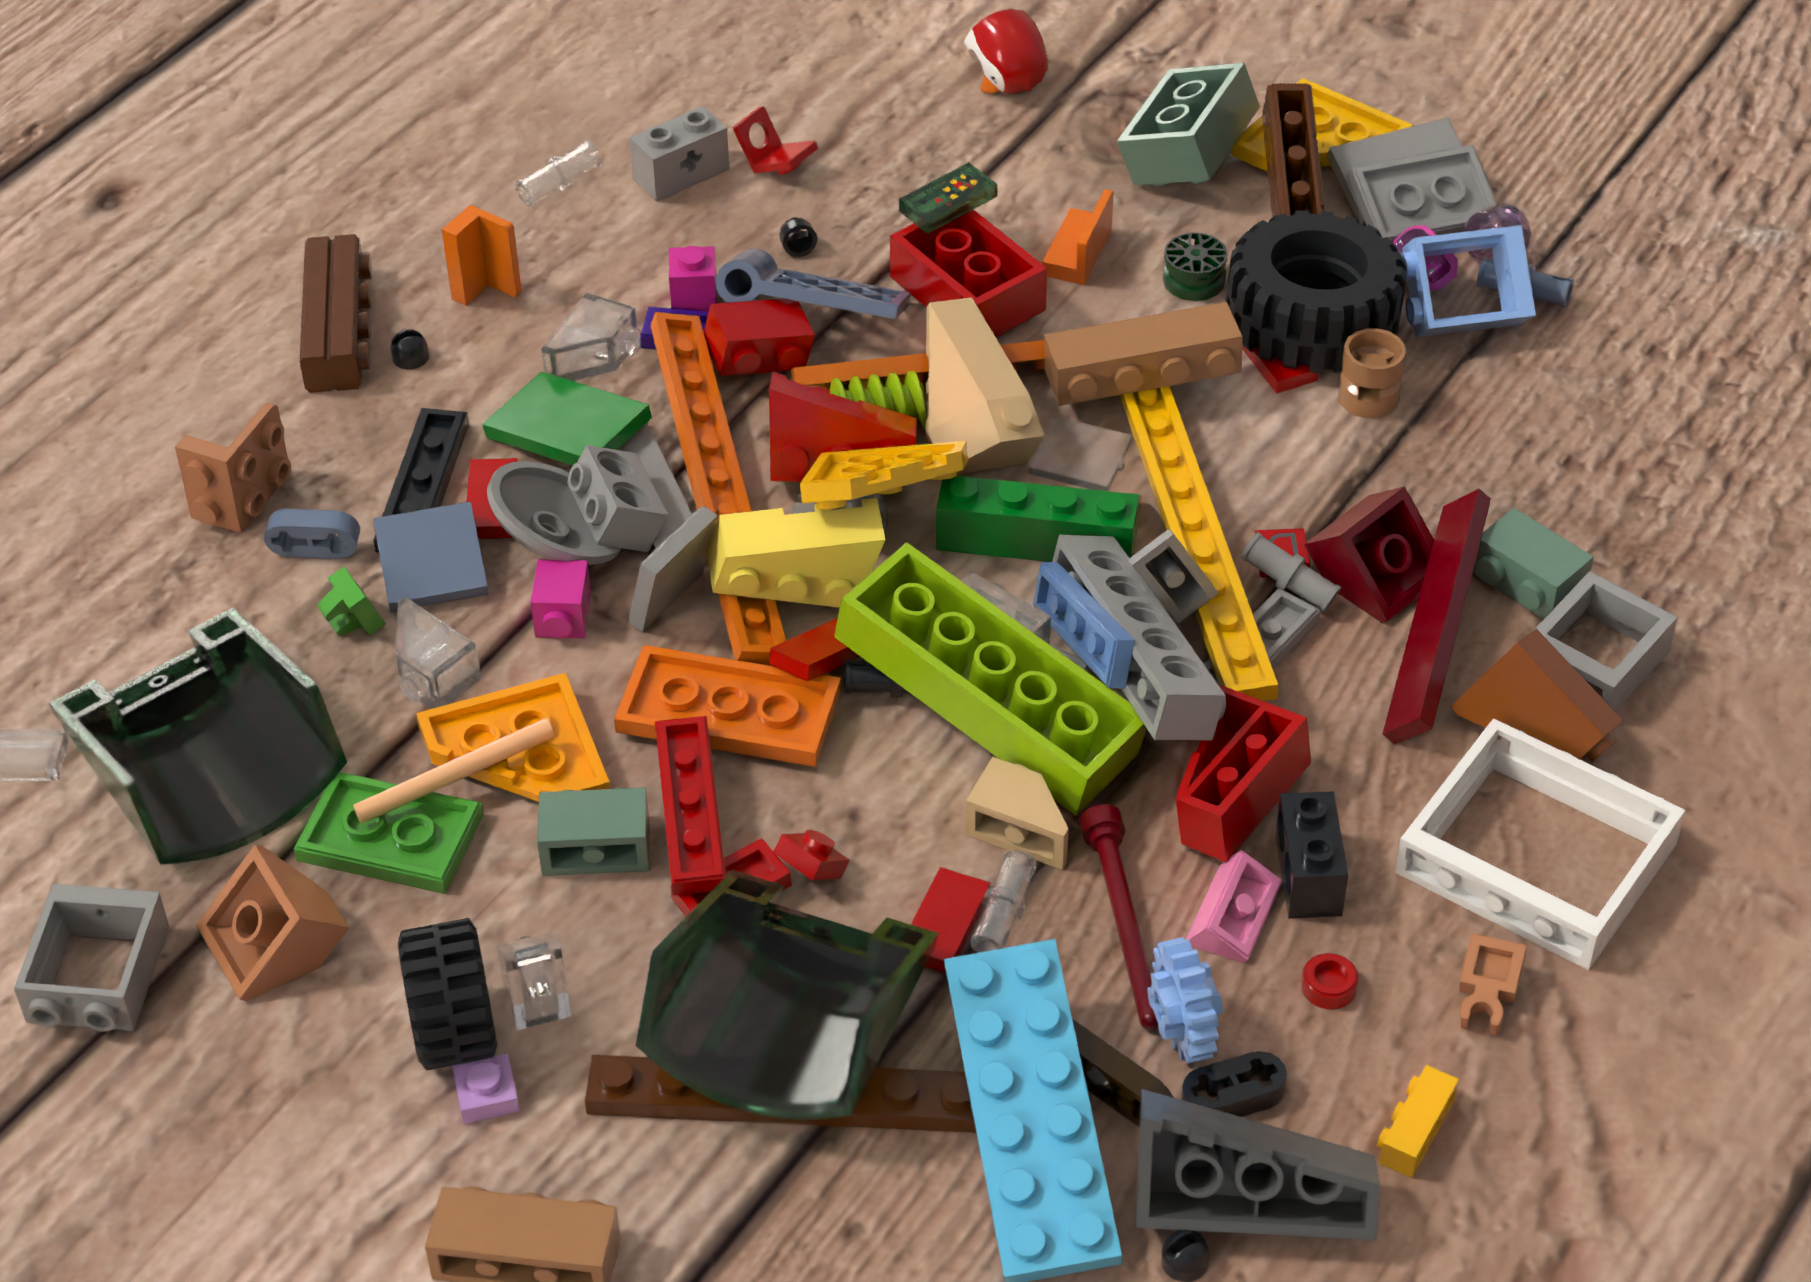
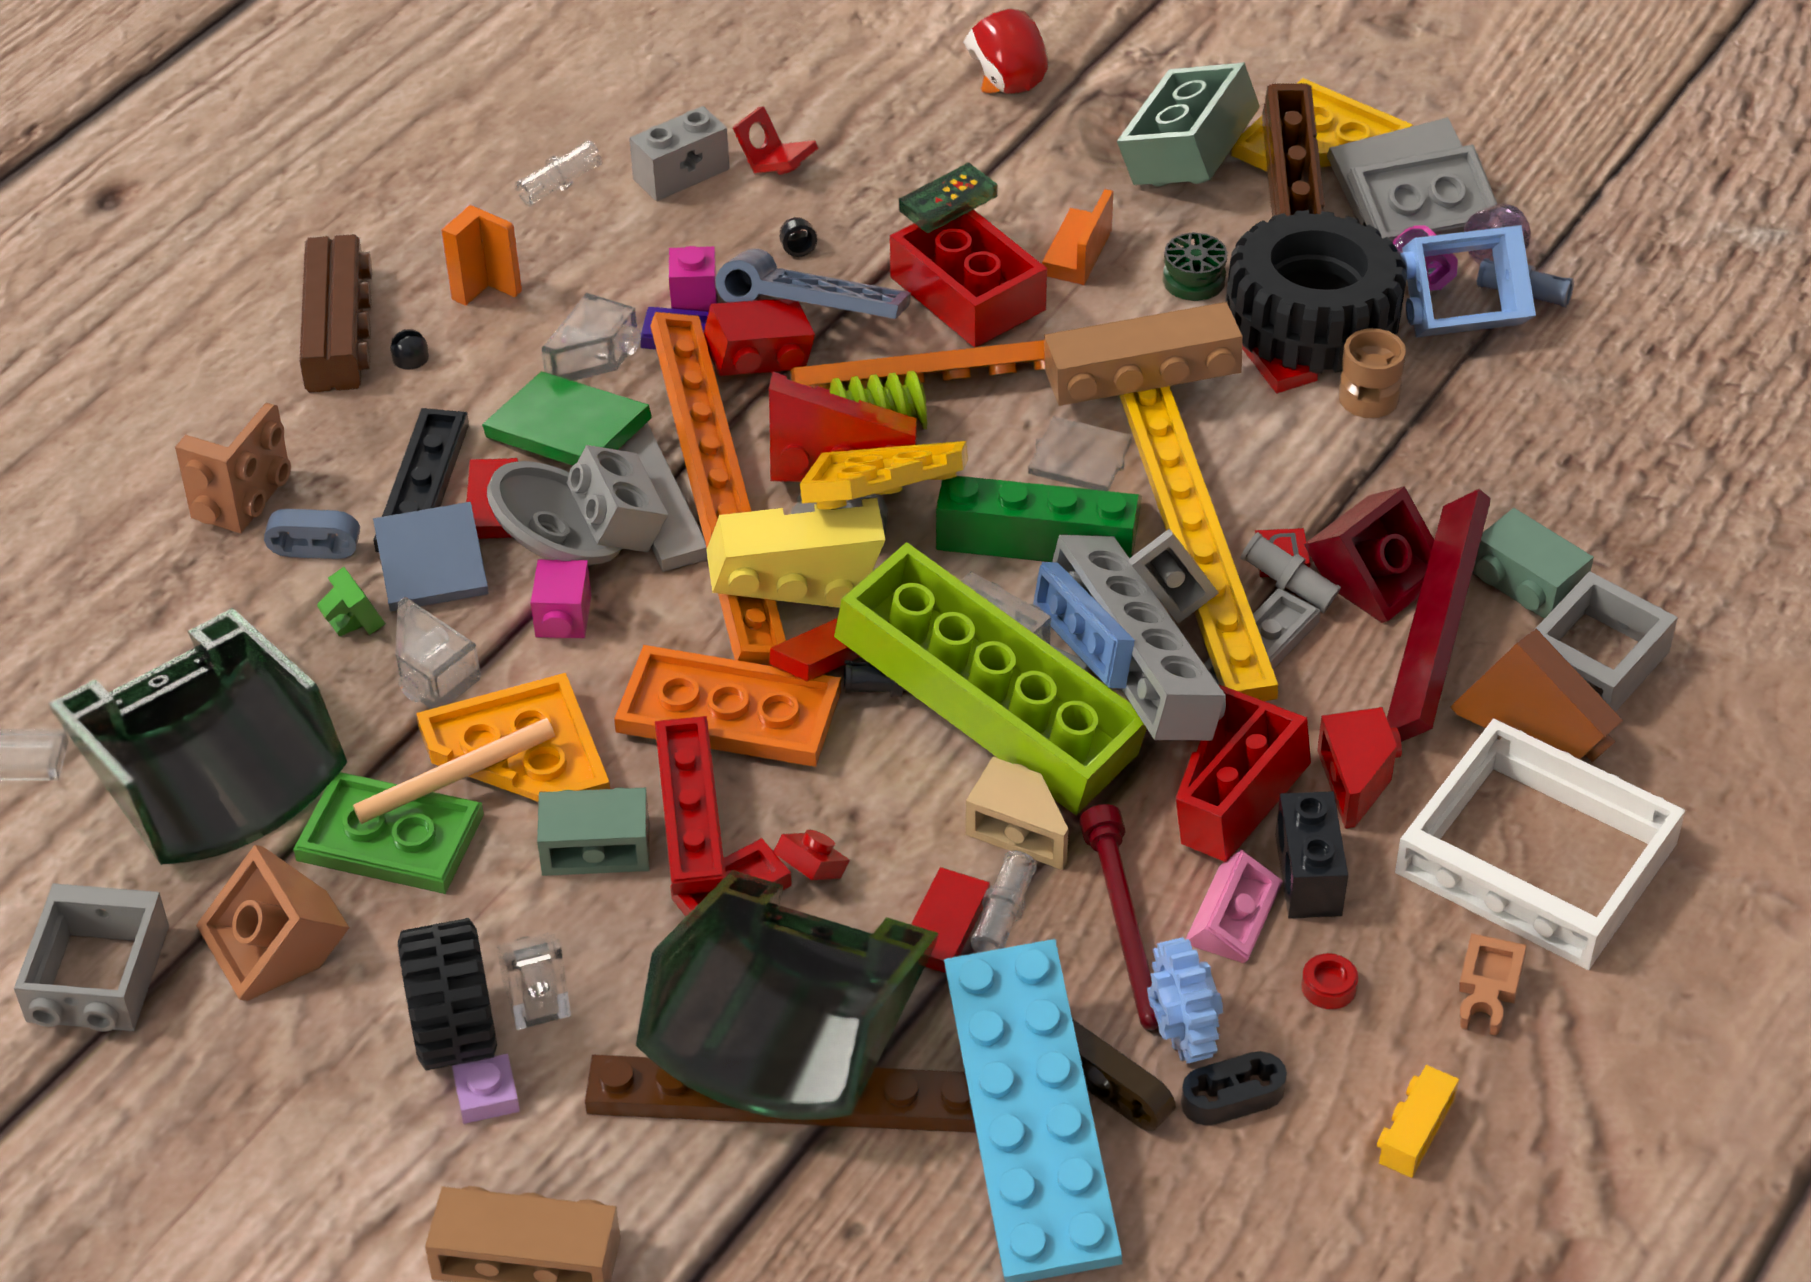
(672, 568): light grey tile -> none
(976, 390): tan wedge -> none
(1188, 1262): black hinge -> none
(1248, 1177): dark grey wedge -> none
(1358, 759): none -> red slope

